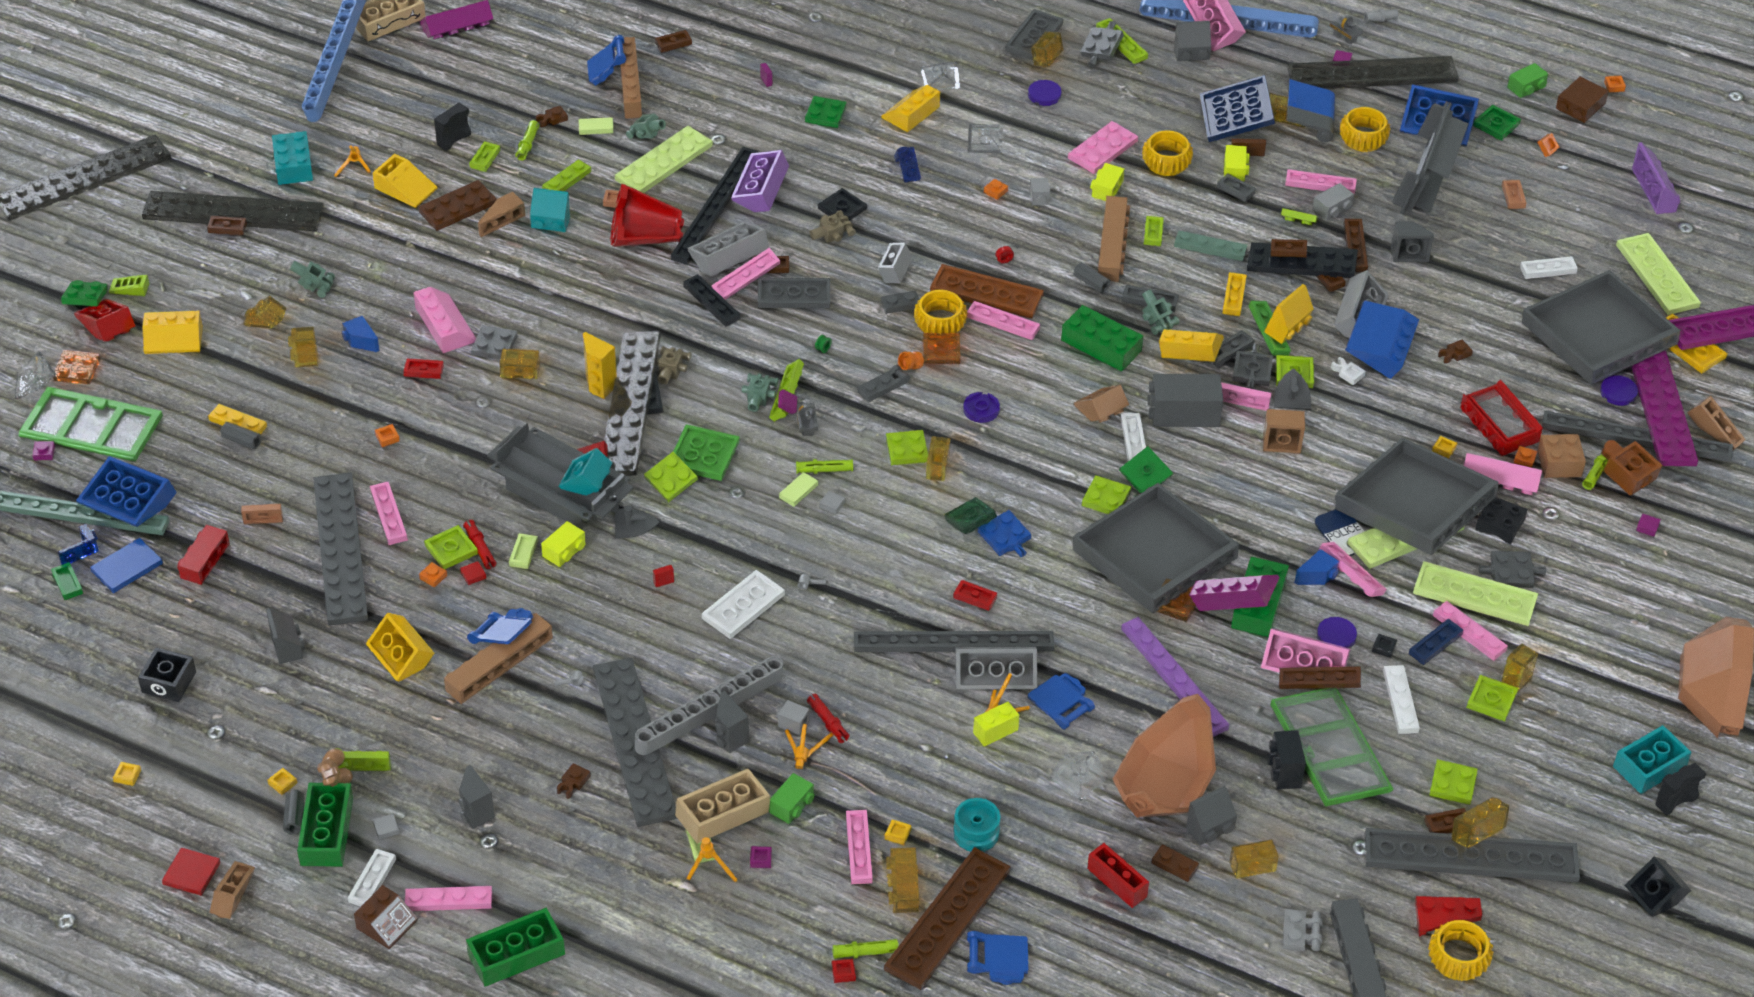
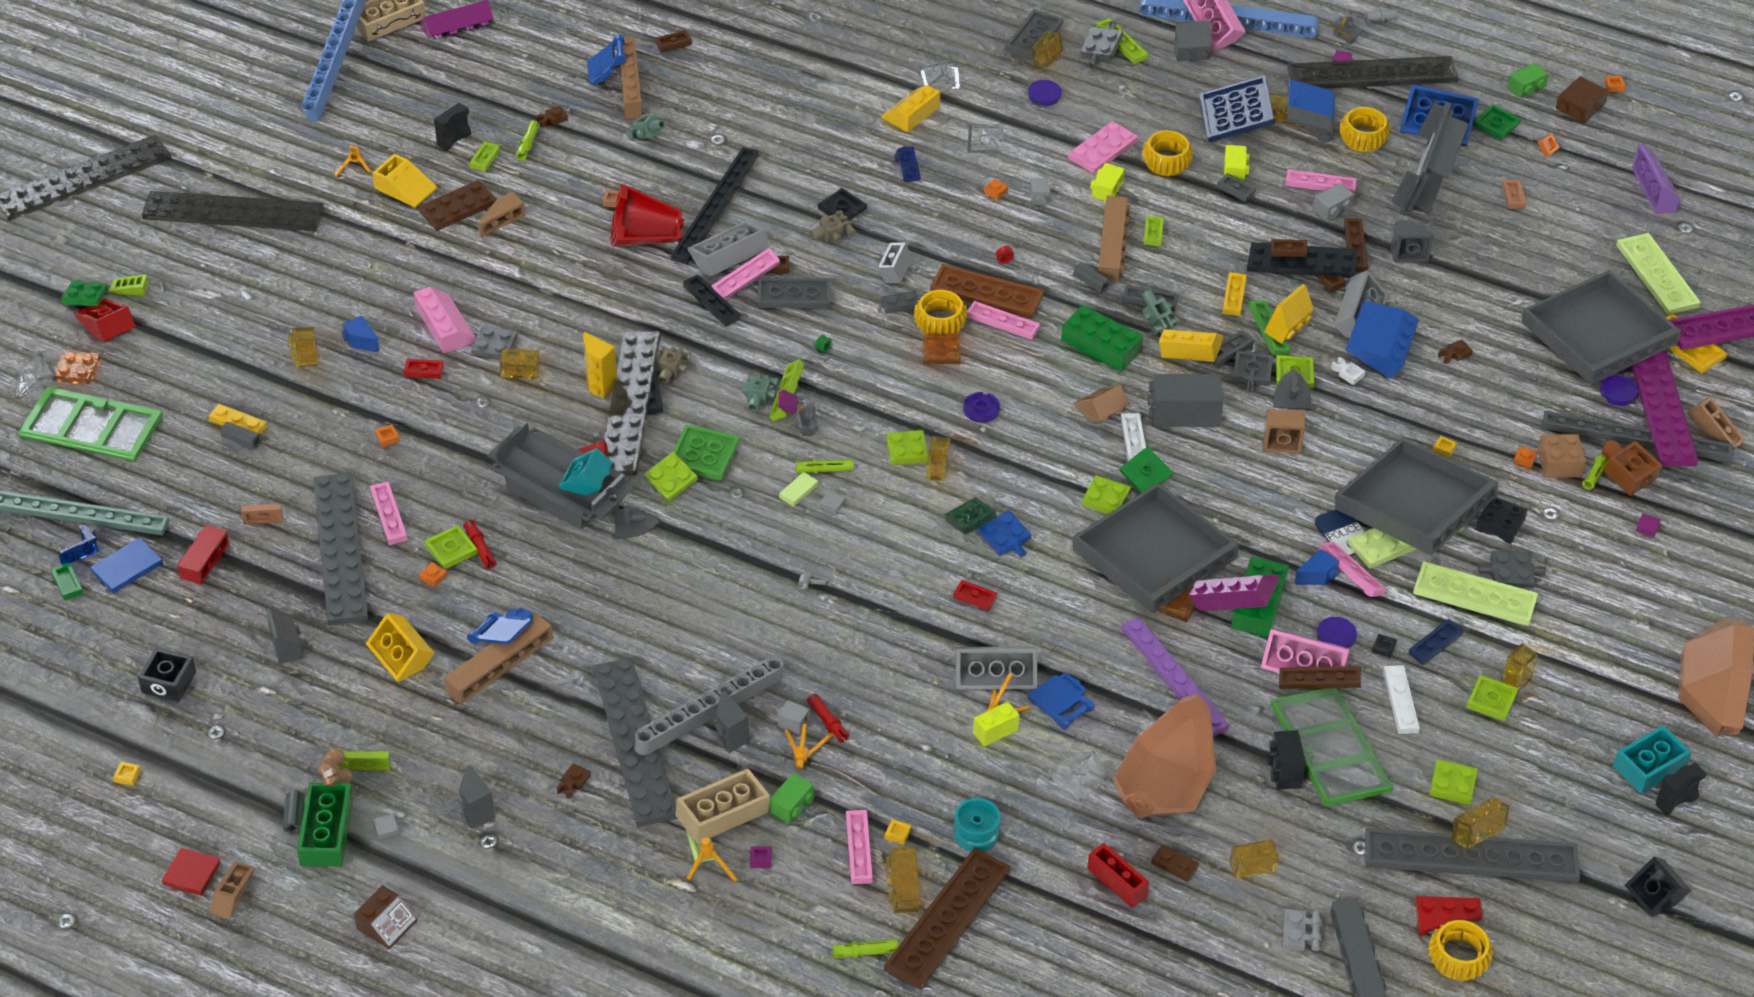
(43, 450): magenta plate -> none
(127, 492): blue slope -> none
(172, 332): yellow slope -> none
(227, 225): reddish brown plate -> none
(265, 314): clear yellow slope -> none
(282, 781): yellow tile -> none
(292, 158): teal brick -> none
(313, 277): sand green piece -> none
(372, 877): white plate -> none
(449, 898): bright pink plate -> none
(473, 573): red tile -> none
(515, 947): green brick -> none
(523, 551): yellowish green tile -> none
(550, 210): teal slope -> none
(563, 544): neon yellow brick -> none
(568, 176): lime plate -> none
(596, 126): yellowish green tile -> none
(663, 576): red tile -> none
(664, 159): yellowish green plate -> none
(743, 604): white plate -> none
(761, 180): medium lavender slope -> none
(766, 74): magenta tile -> none
(825, 112): green plate -> none
(843, 970): red tile -> none
(883, 383): dark grey plate -> none
(910, 360): orange wheel -> none
(947, 640): dark grey plate -> none
(1003, 955): blue piece -> none
(1210, 245): sand green plate -> none
(1211, 816): dark grey slope -> none
(1246, 396): bright pink plate -> none
(1254, 147): reddish brown tile -> none
(1291, 215): lime plate -> none
(1442, 821): reddish brown plate -> none
(1473, 632): bright pink plate -> none
(1501, 418): red window -> none
(1506, 473): bright pink slope -> none
(1548, 267): white plate -> none

